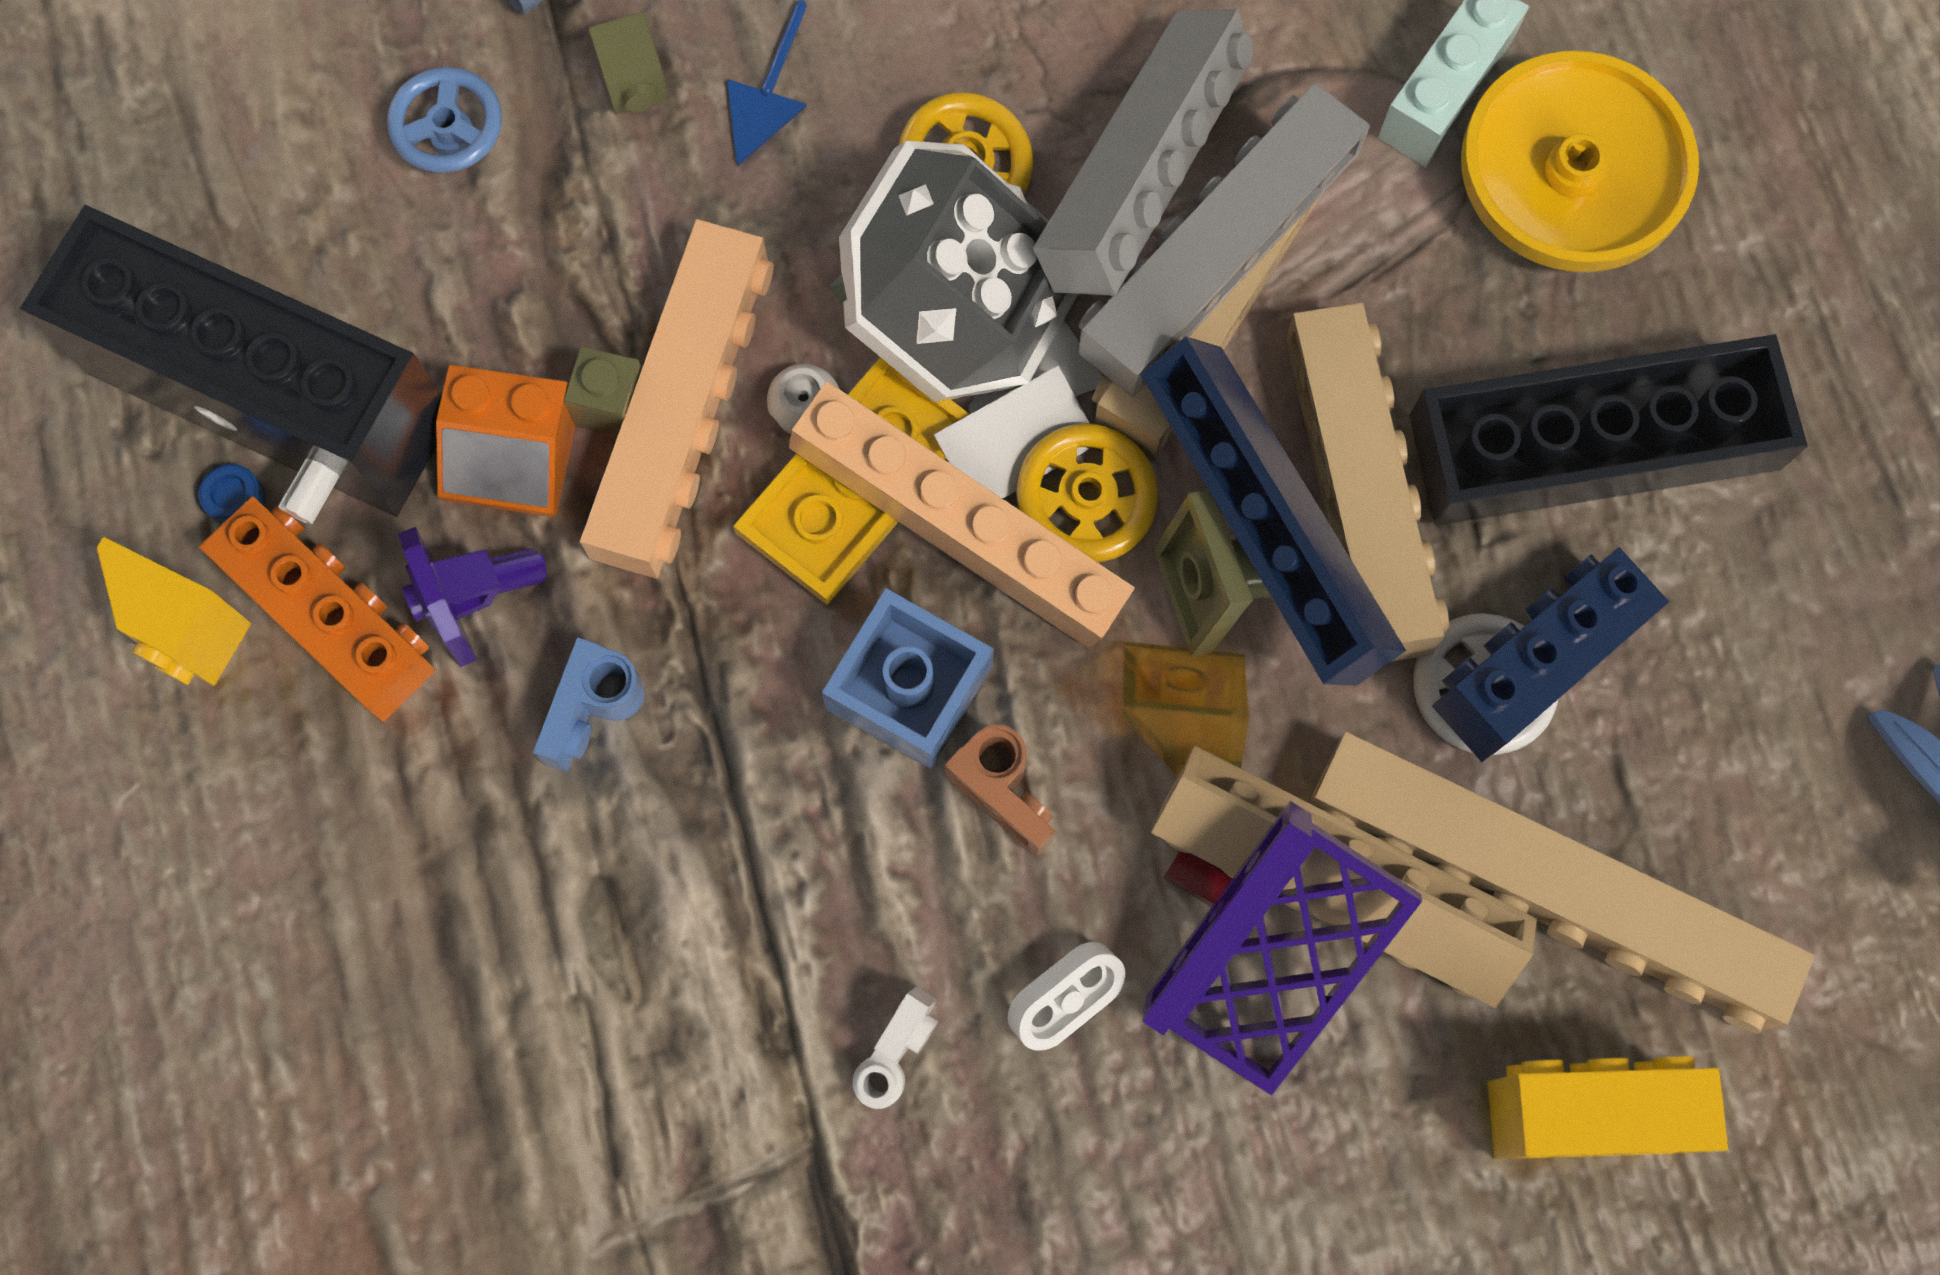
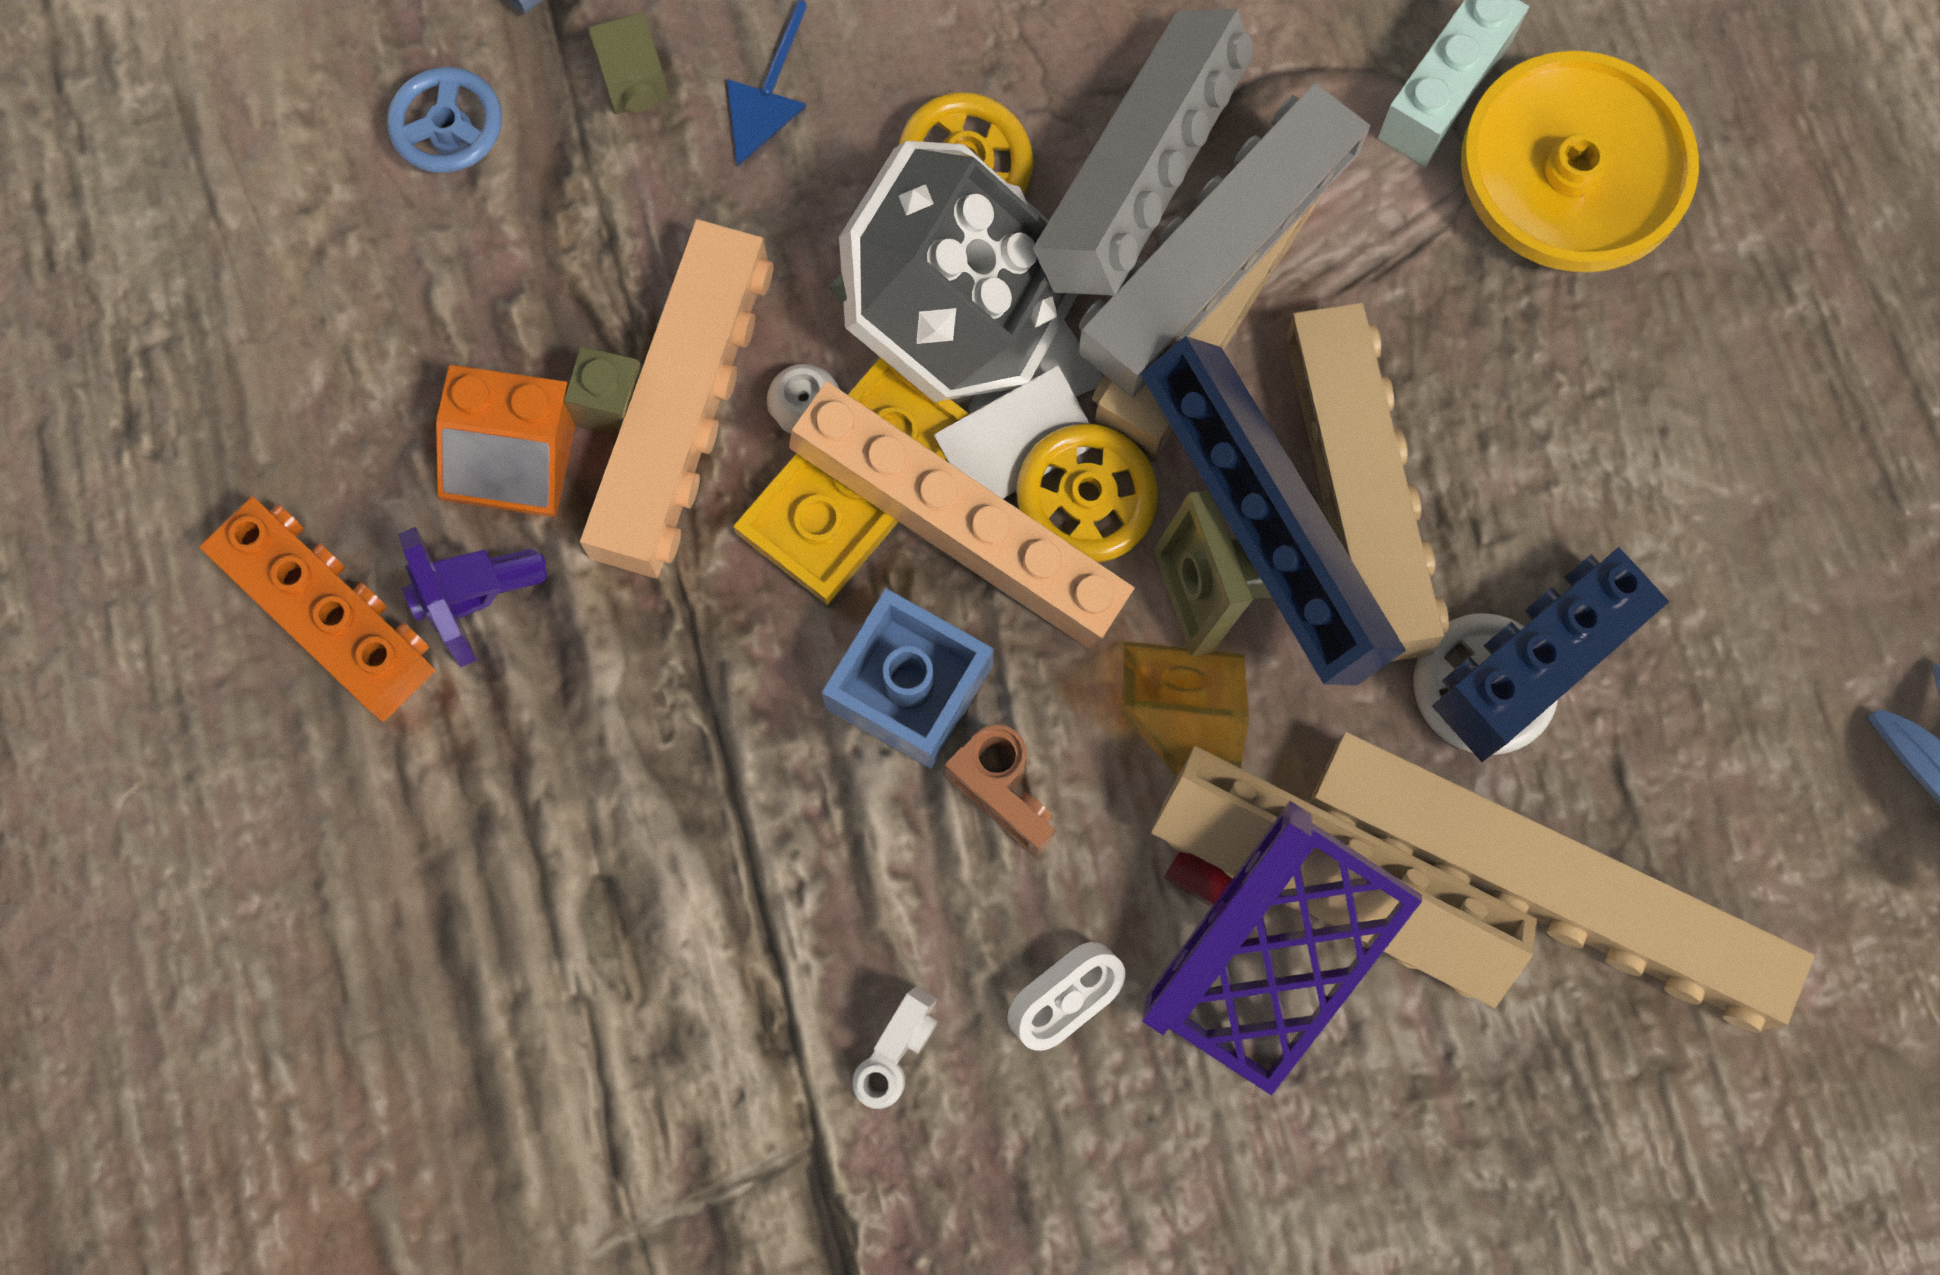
(171, 618): yellow slope -> none
(227, 490): blue tile -> none
(240, 362): black piece -> none
(566, 725): medium blue plate -> none
(1606, 429): black brick -> none
(1606, 1109): yellow brick -> none

